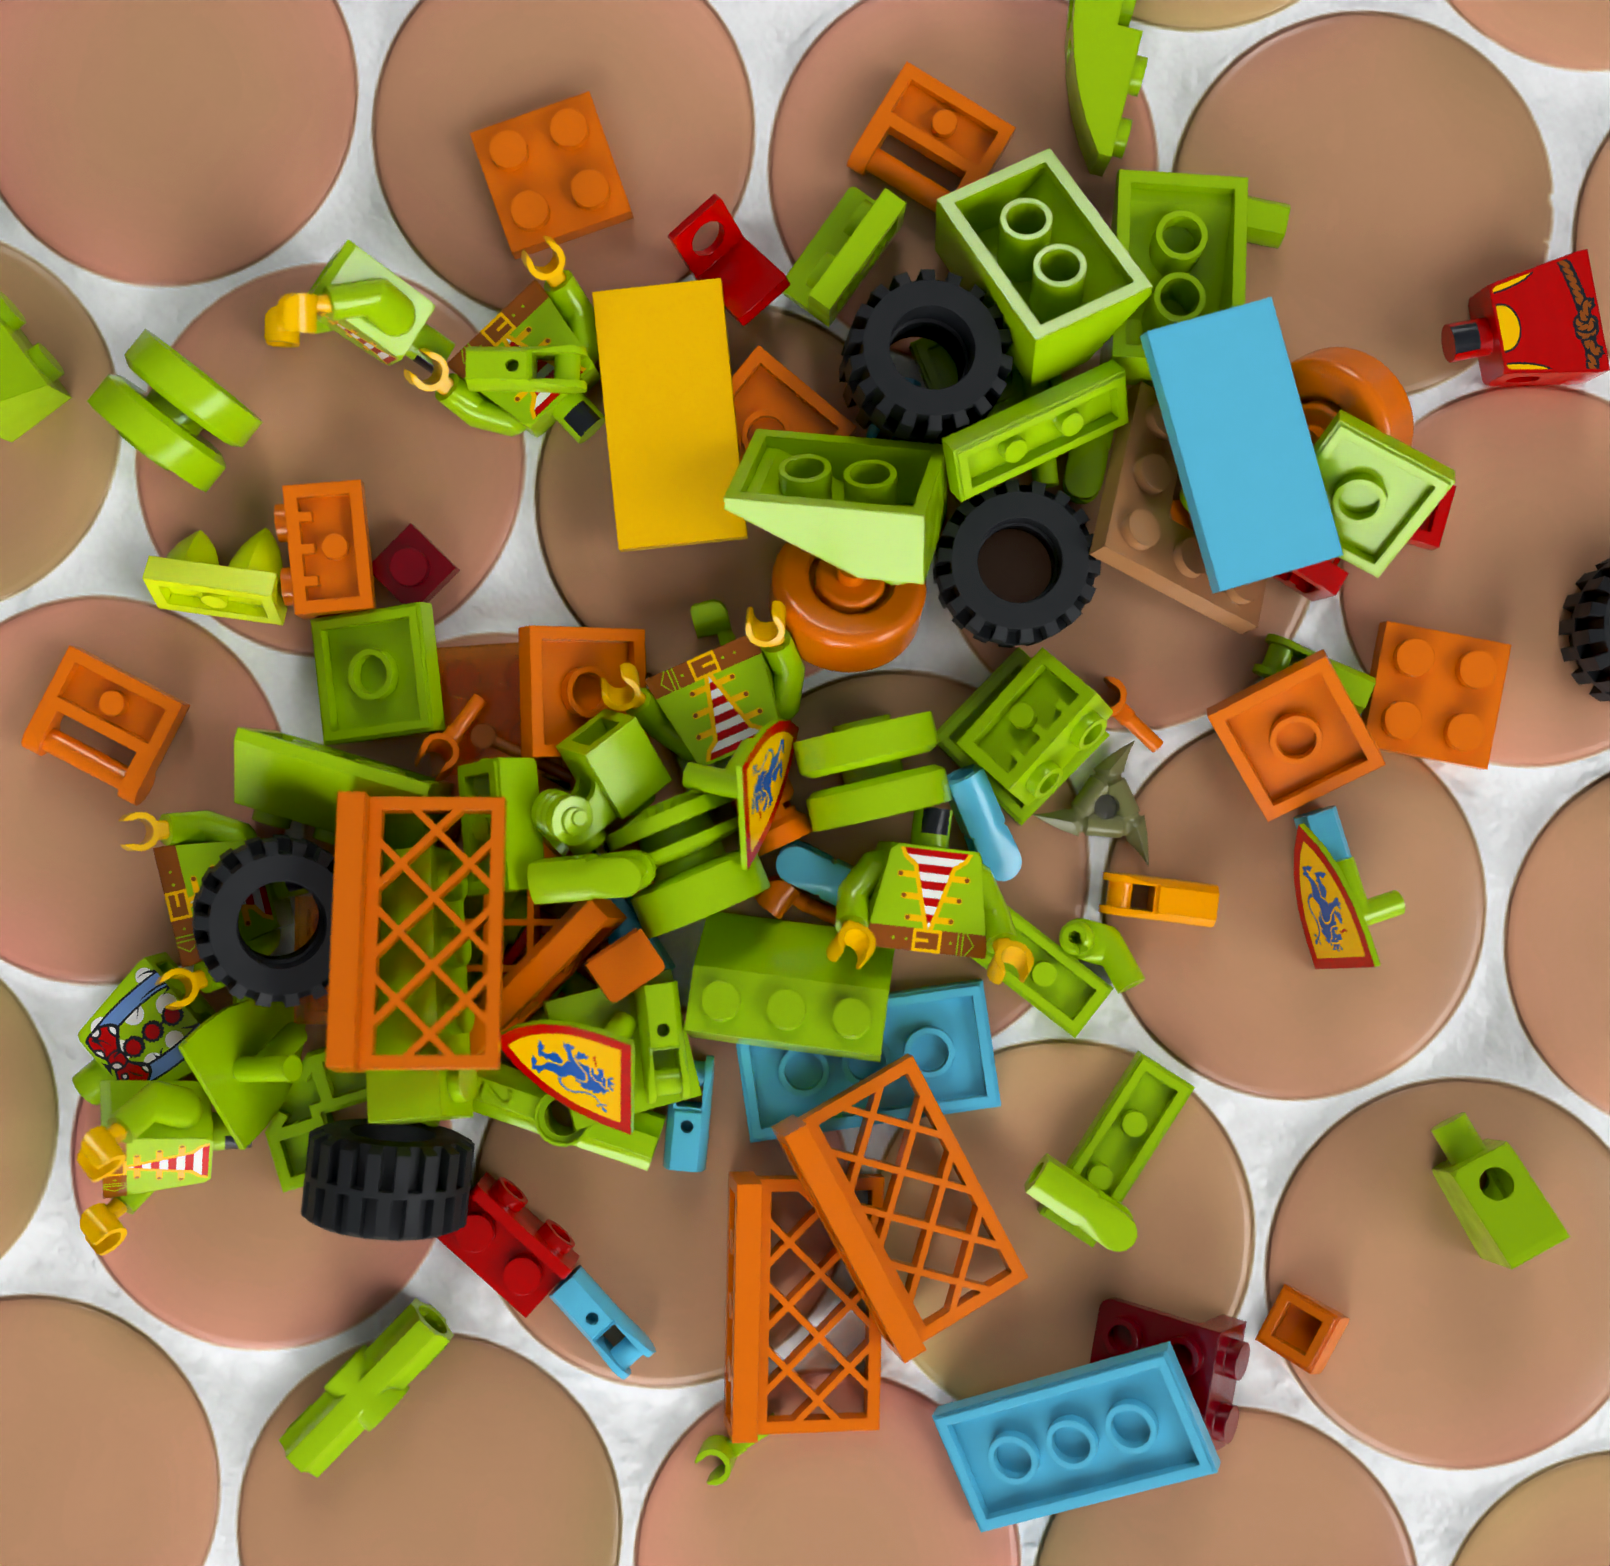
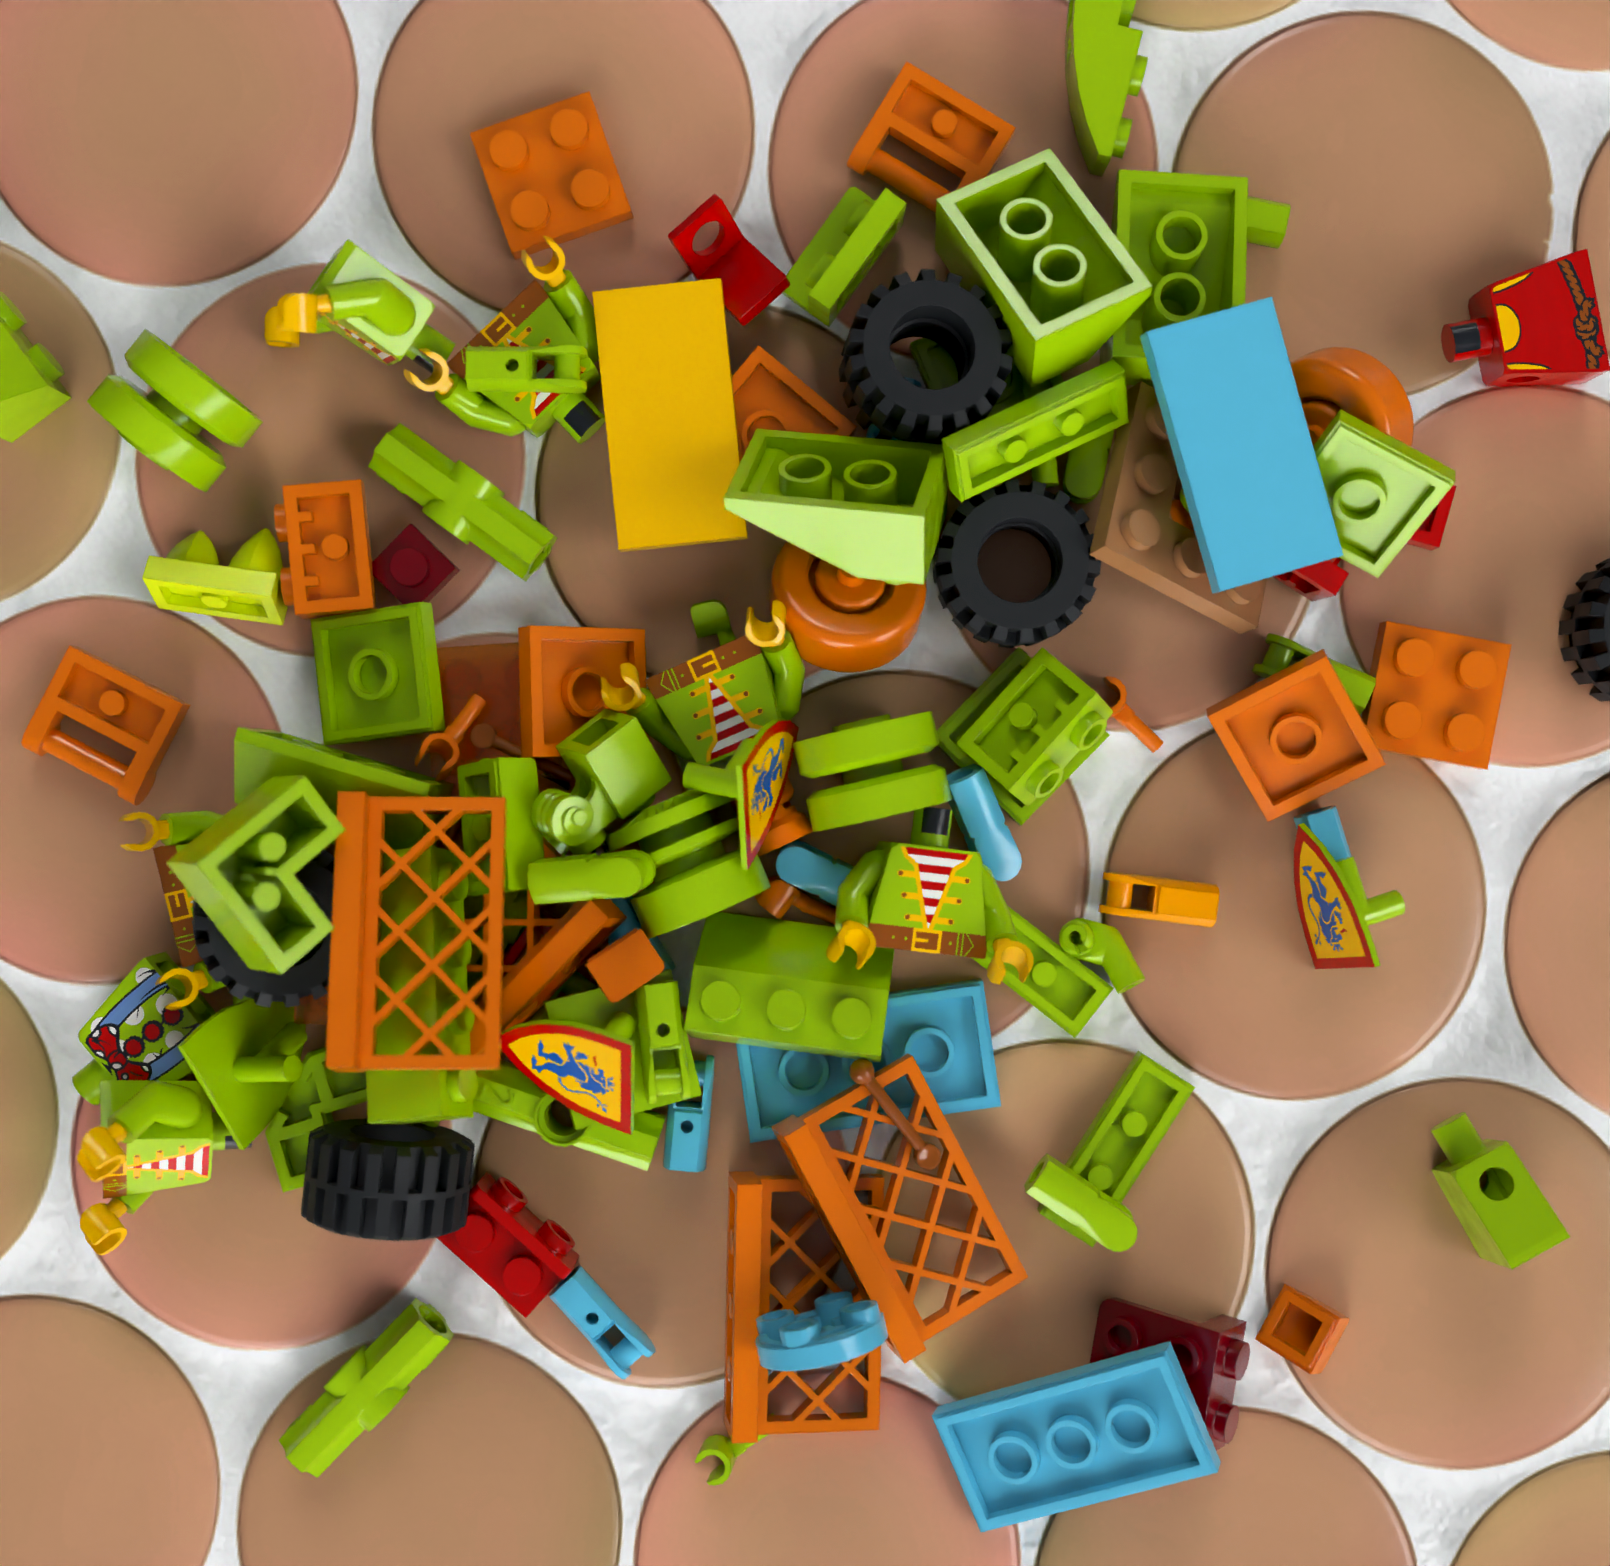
(246, 871): none -> lime brick
(462, 501): none -> lime piece
(822, 1336): none -> medium azure tile
(925, 1154): none -> dark orange hinge
(1126, 818): olive piece -> none

